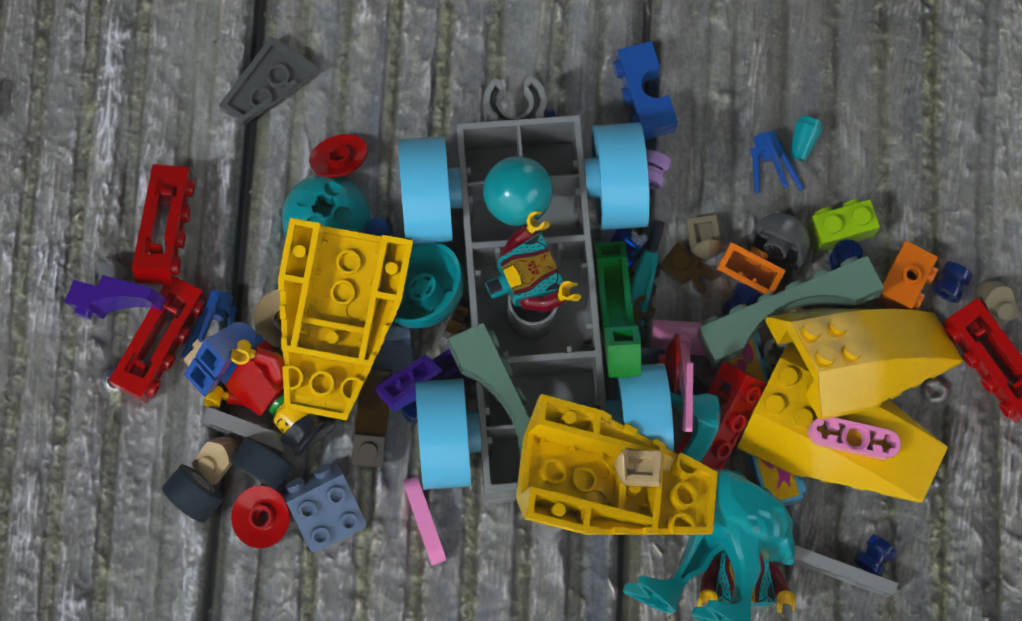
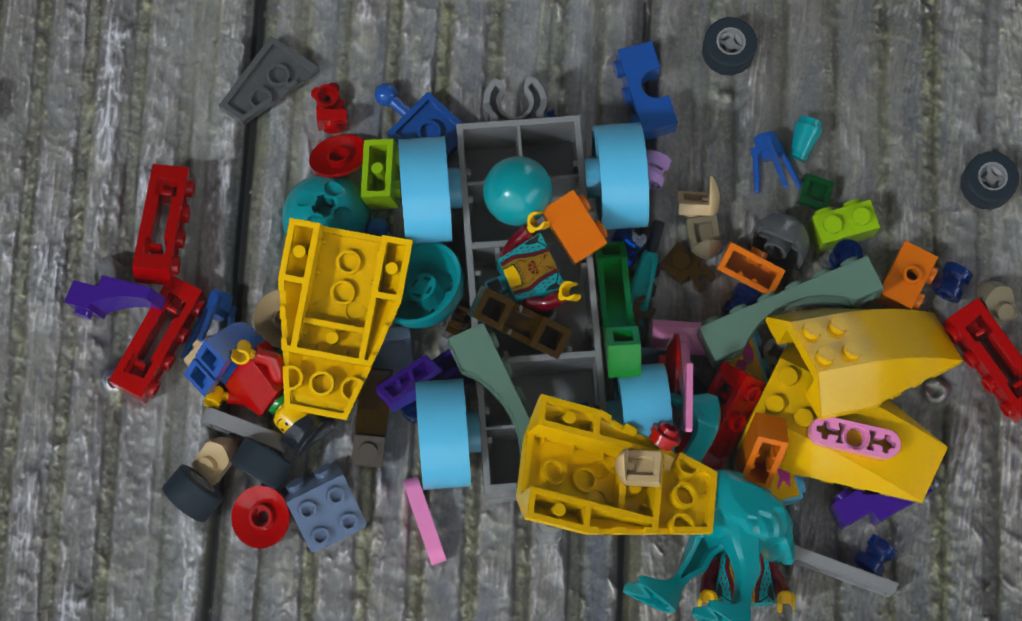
(327, 90): none -> red plate
(332, 120): none -> red plate
(381, 174): none -> lime brick
(424, 119): none -> blue plate
(519, 322): none -> dark brown arch
(575, 227): none -> orange brick
(664, 436): none -> red plate
(699, 203): none -> tan plate
(733, 35): none -> black wheel
(763, 449): none -> orange brick
(814, 192): none -> dark green plate
(853, 506): none -> dark purple slope
(994, 170): none -> black wheel

